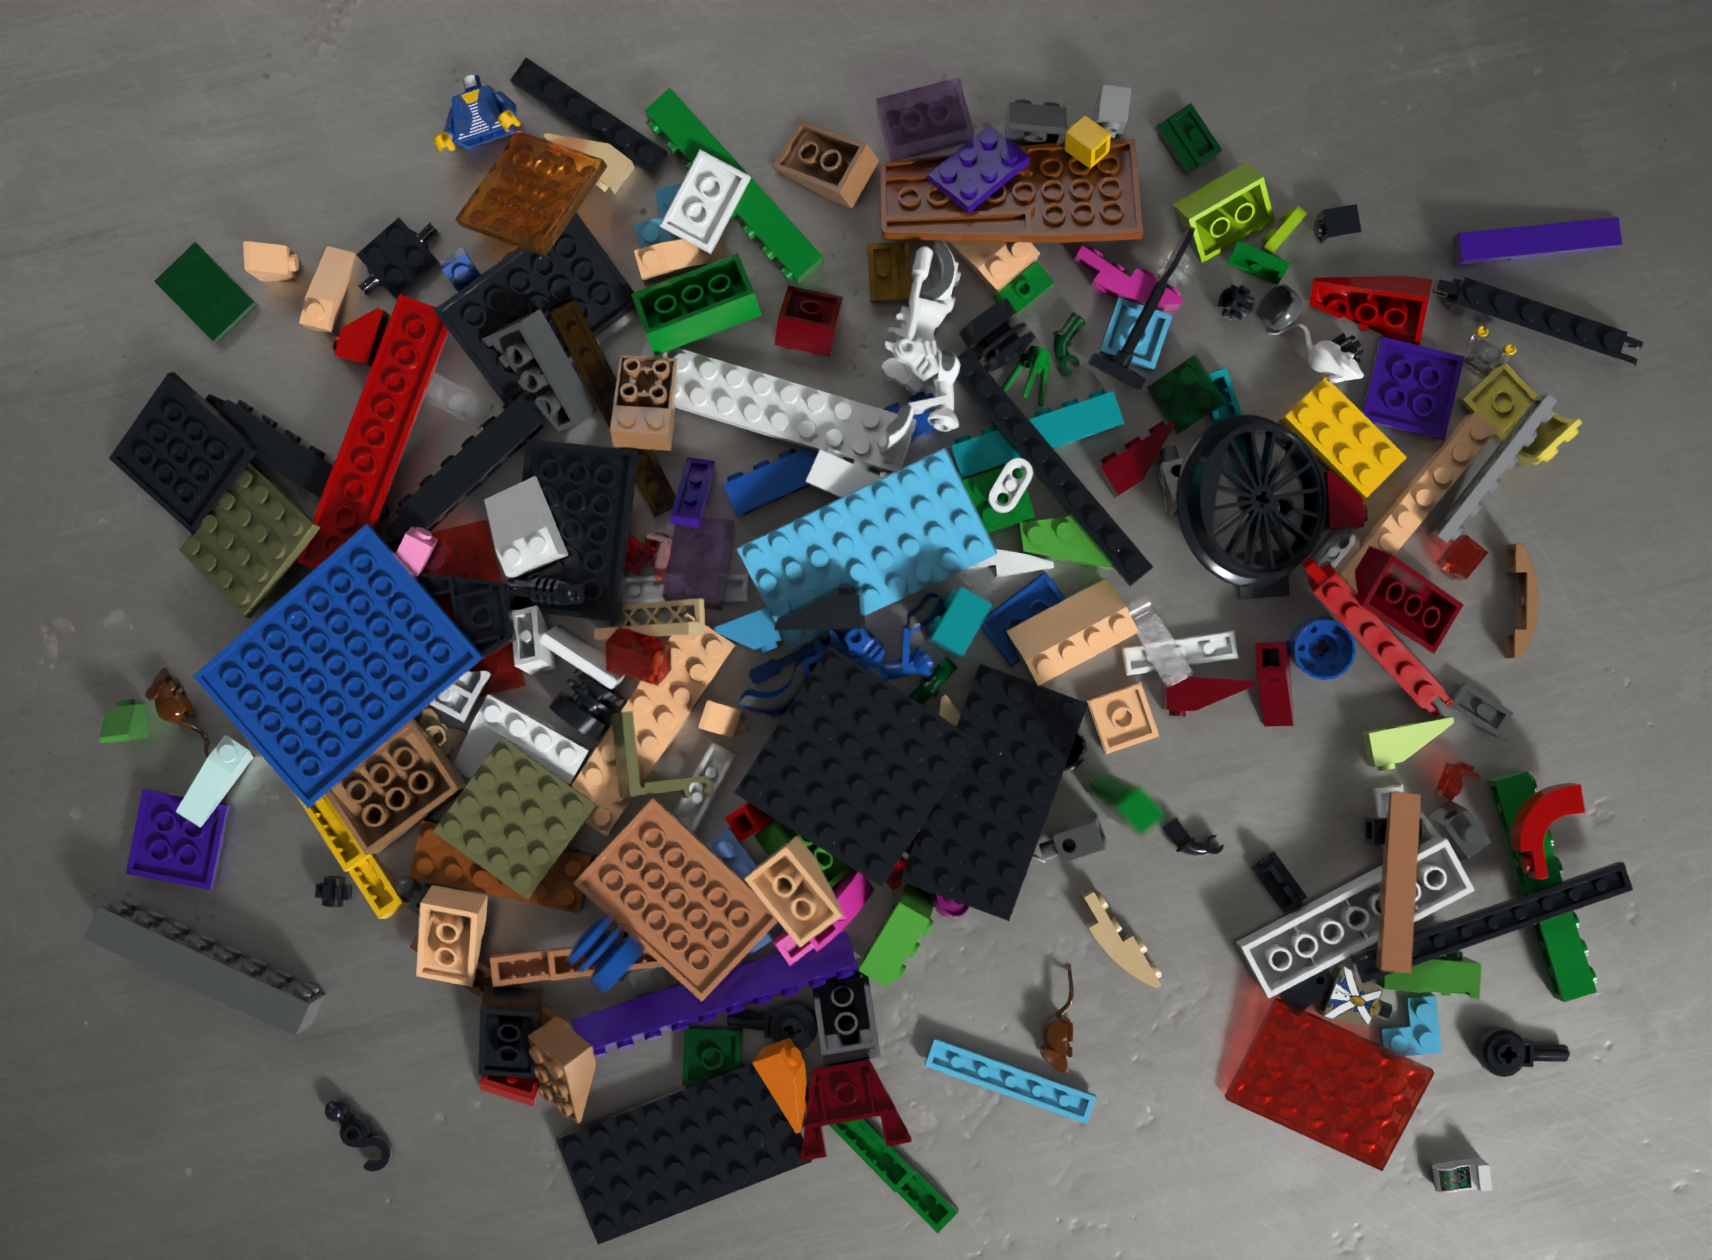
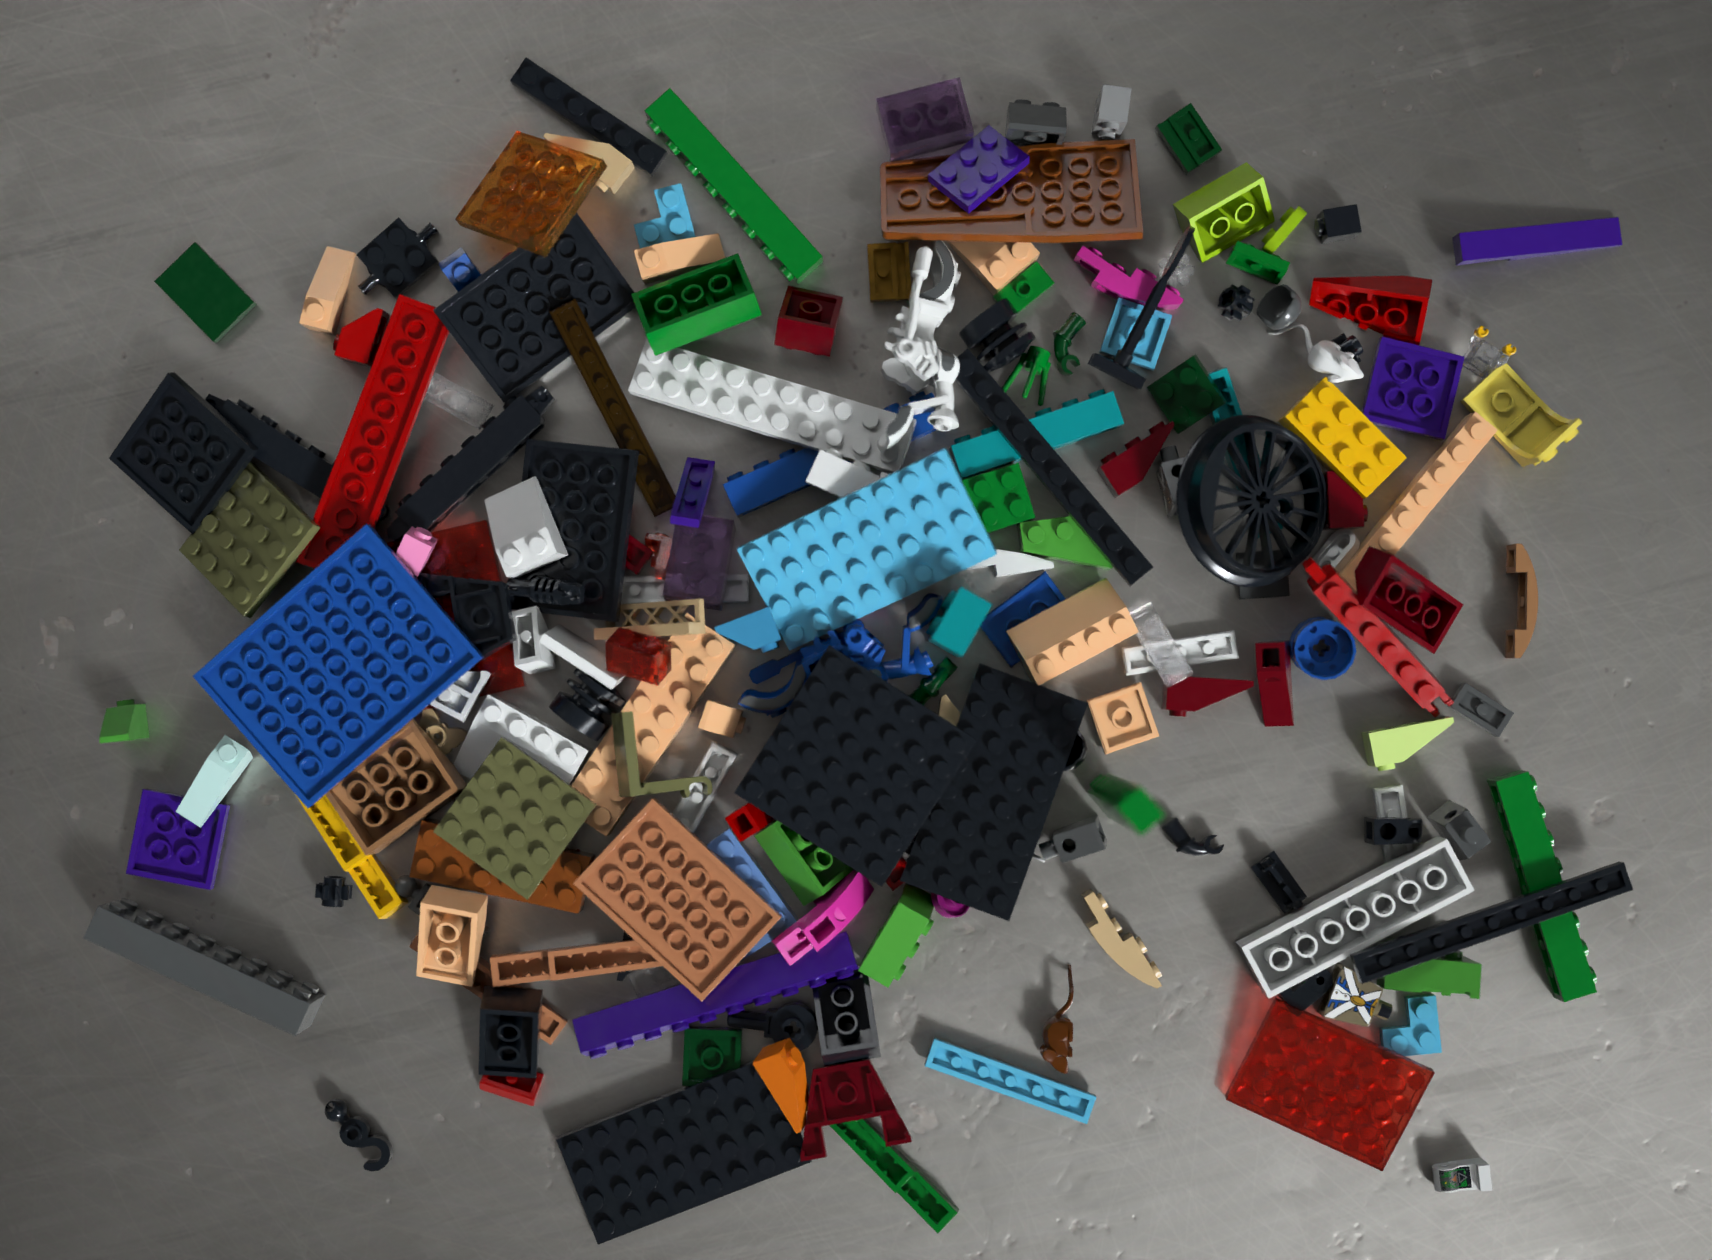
(171, 703): reddish brown animal -> none
(270, 261): light nougat slope -> none
(477, 117): blue torso -> none
(543, 369): dark grey wedge -> none
(563, 1067): medium nougat slope -> none
(605, 953): blue wheel -> none
(644, 403): medium nougat slope -> none
(705, 201): white tile -> none
(796, 891): light nougat slope -> none
(827, 162): medium nougat slope -> none
(832, 610): black slope -> none
(1010, 486): white plate -> none
(1087, 141): yellow brick -> none
(1399, 883): nougat slope -> none
(1450, 780): clear red bracket -> none
(1461, 558): clear red brick -> none
(1502, 458): light grey plate -> none
(1517, 1052): black piece -> none
(1535, 819): red arch -> none
(1537, 321): black hinge -> none

